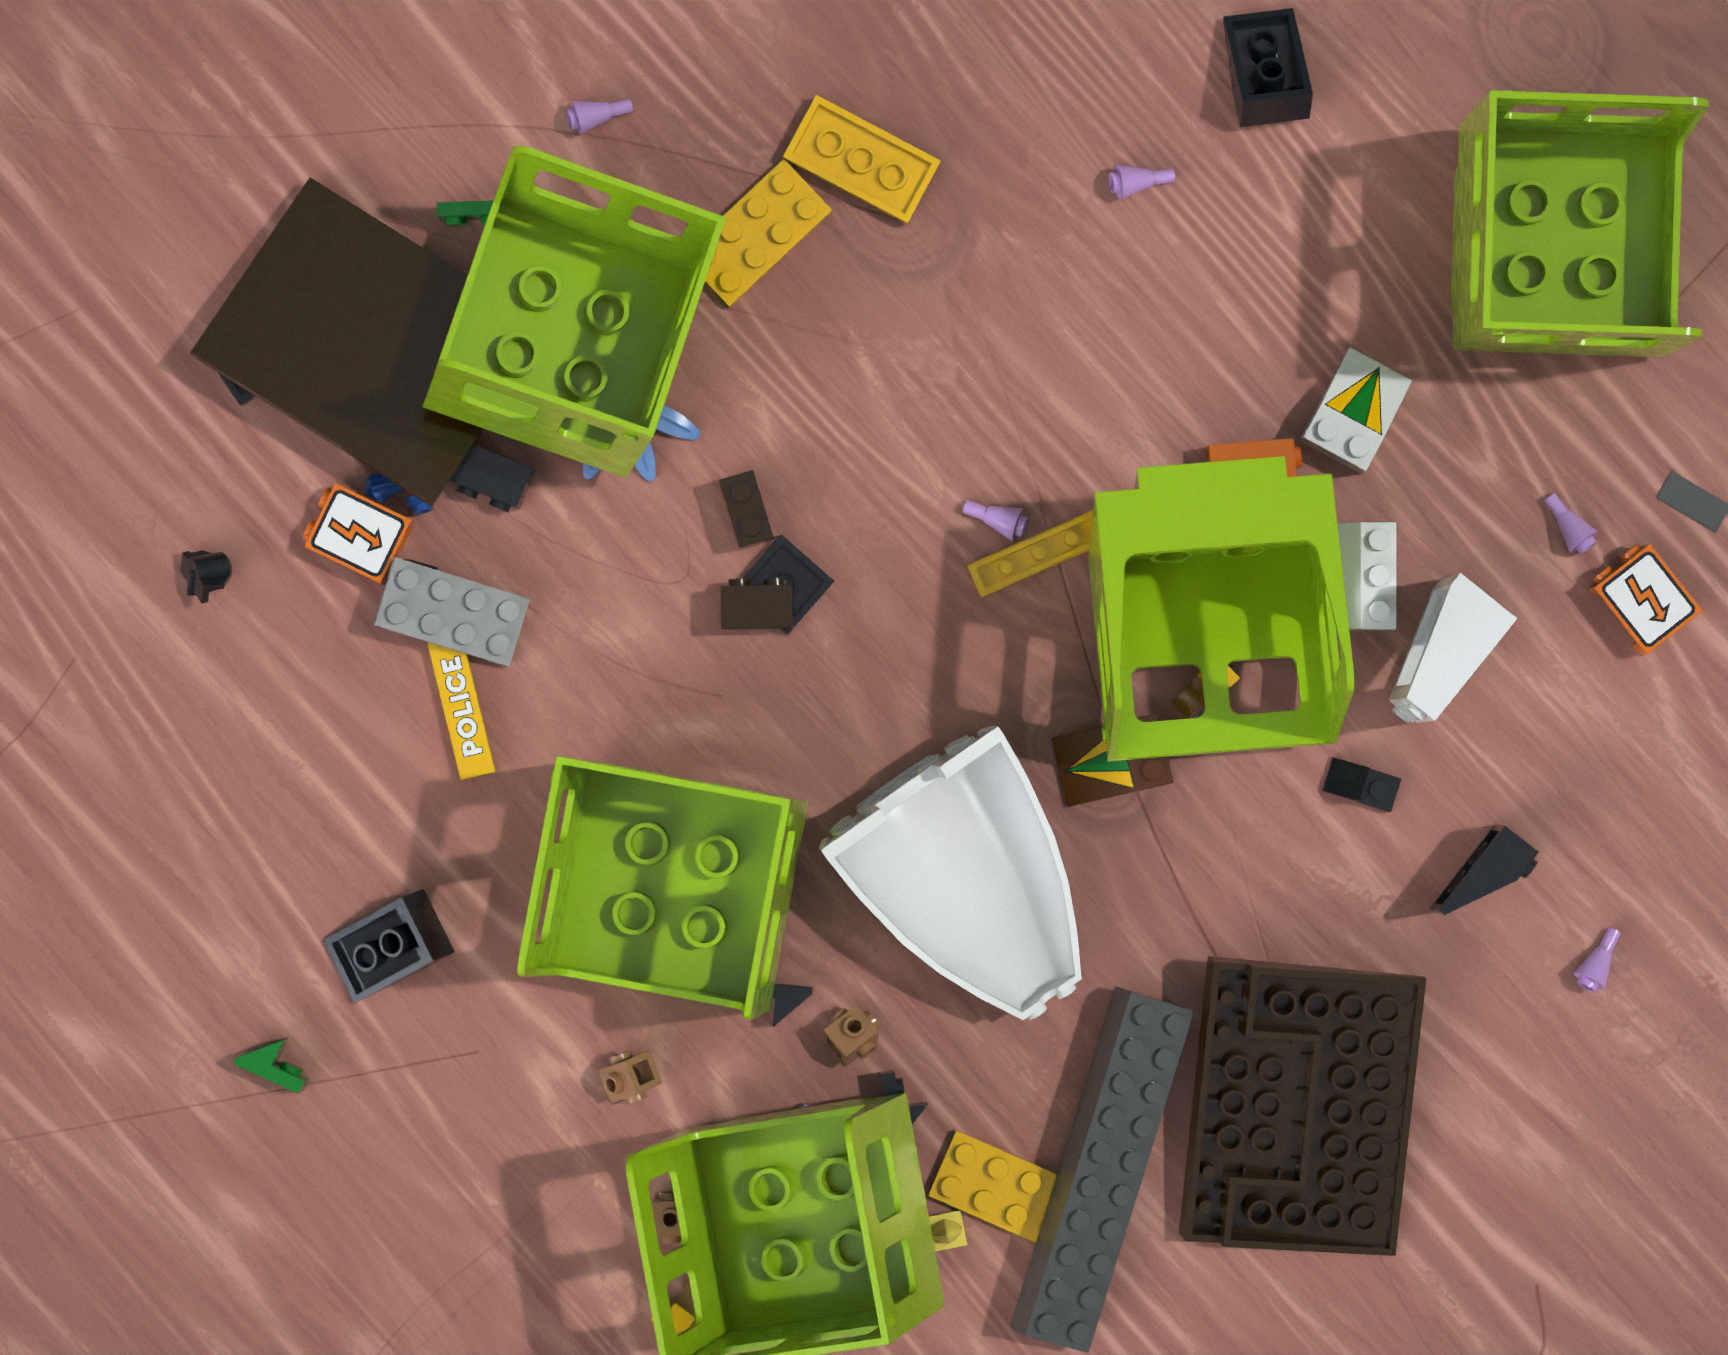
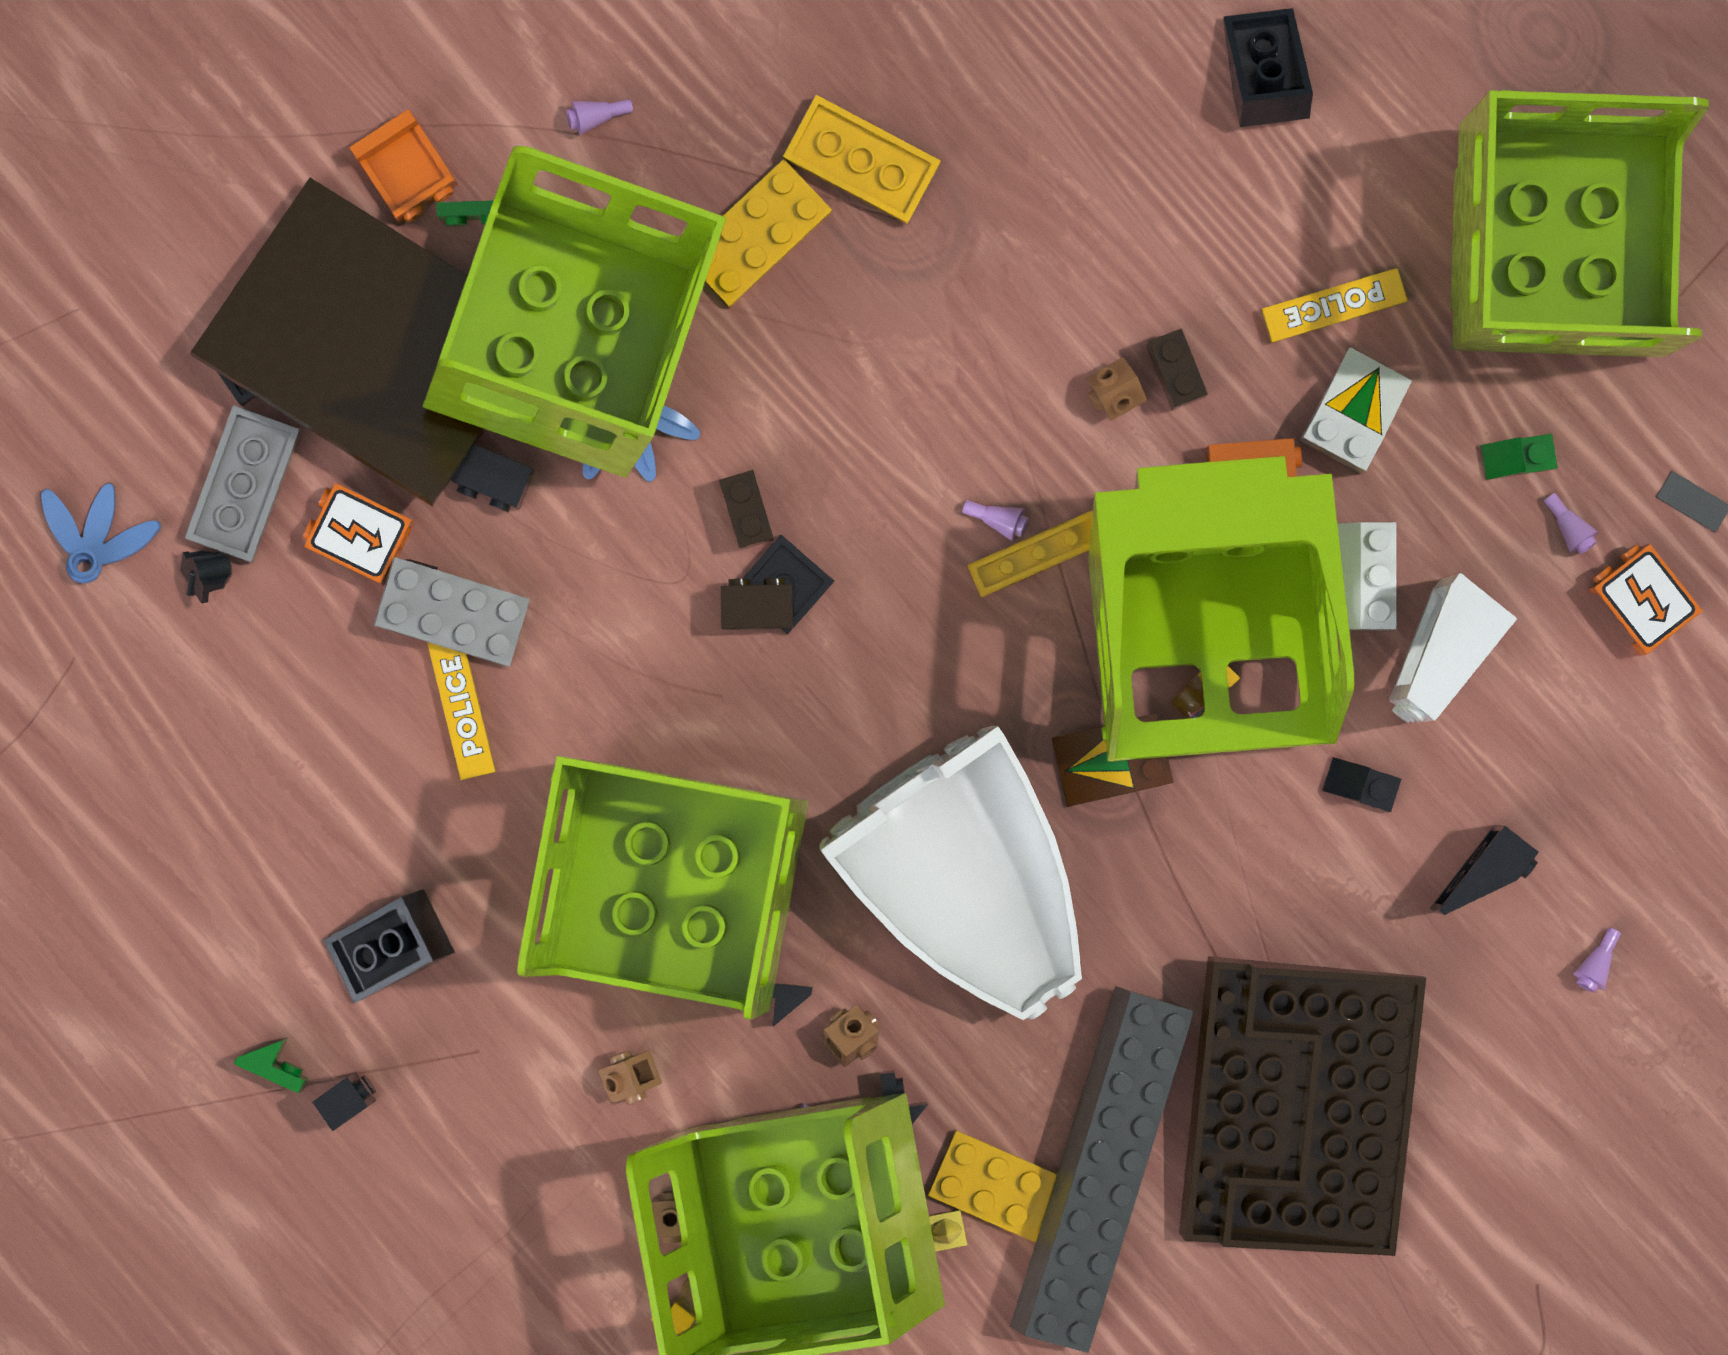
(97, 526): none -> medium blue plant
(243, 484): none -> light grey plate
(345, 1100): none -> black brick
(381, 489): blue piece -> none
(404, 167): none -> orange panel
(1115, 389): none -> medium nougat brick
(1131, 180): lavender cone -> none
(1176, 369): none -> dark brown brick
(1334, 305): none -> yellow tile
(1518, 456): none -> green slope

